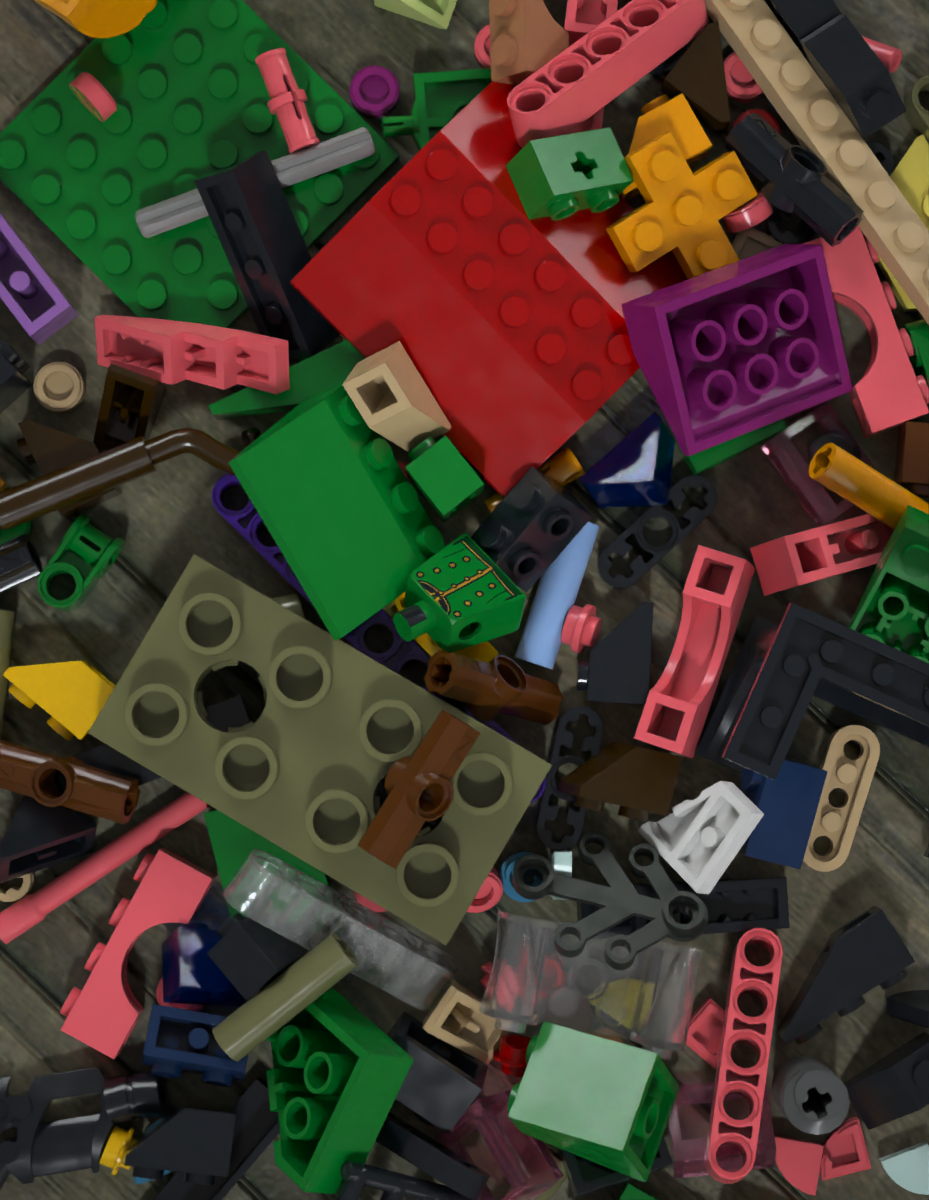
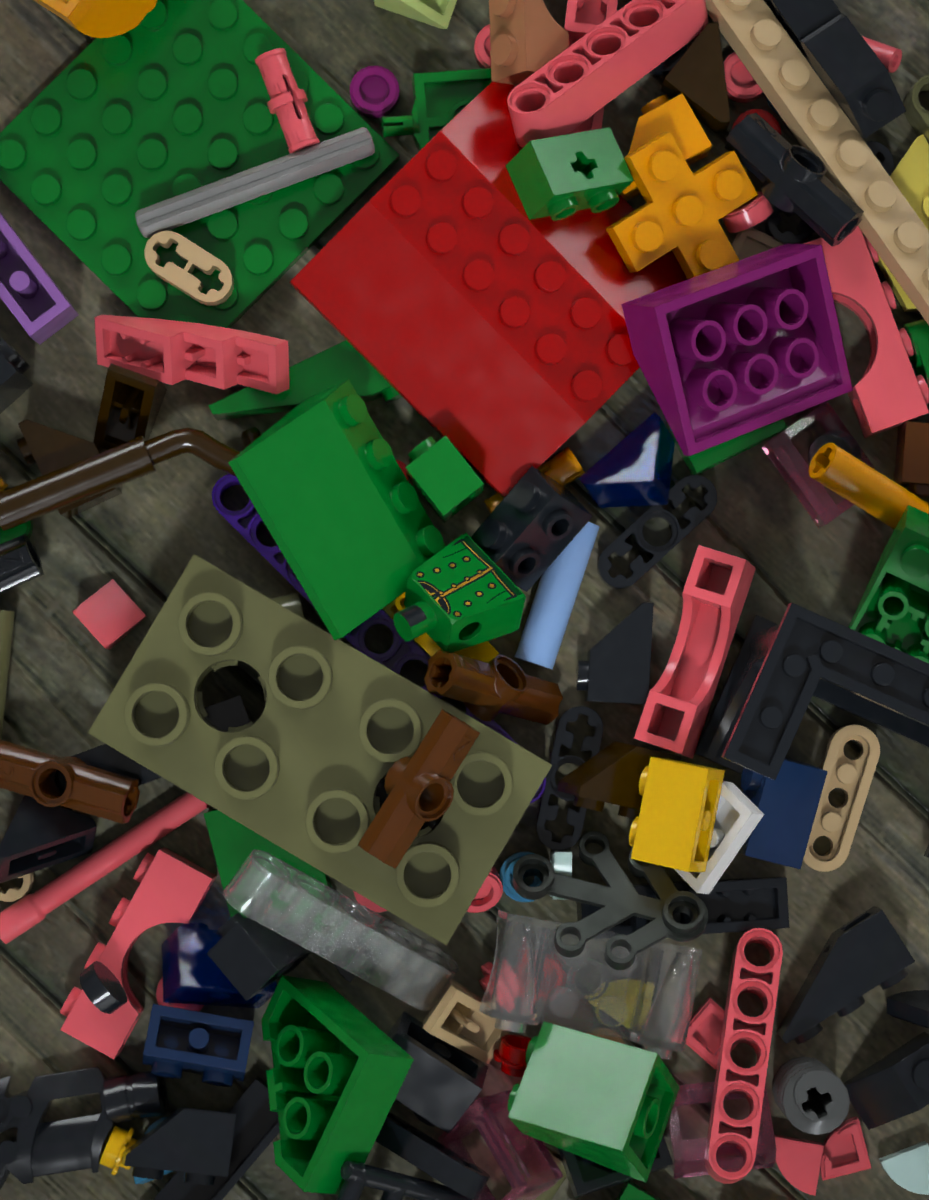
(59, 387): tan tile -> none
(66, 690): yellow slope -> none
(80, 561): green piece -> none
(93, 96): coral tile -> none
(102, 988): none -> black tile
(109, 614): none -> coral slope
(195, 258): none -> tan beam
(265, 252): black panel -> none
(285, 997): olive piece -> none
(395, 398): tan slope -> none
(581, 628): coral plate -> none
(676, 814): none -> yellow brick
(820, 553): coral slope -> none

